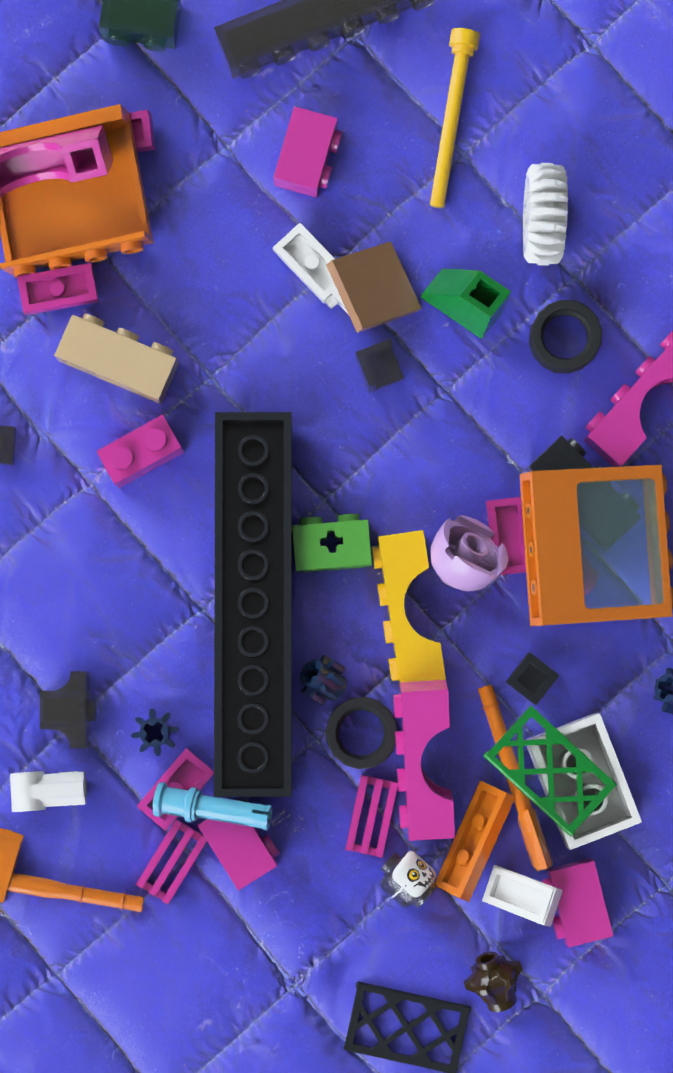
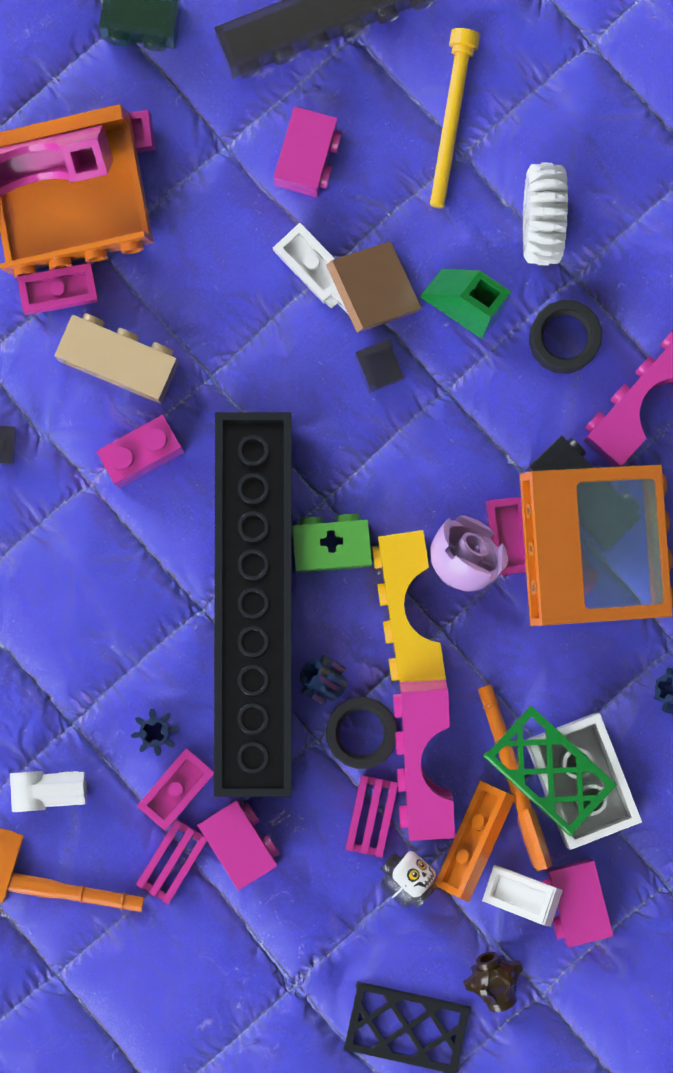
(70, 709): clear smoke brick -> none
(194, 805): medium azure pin -> none
(532, 678): black plate -> none

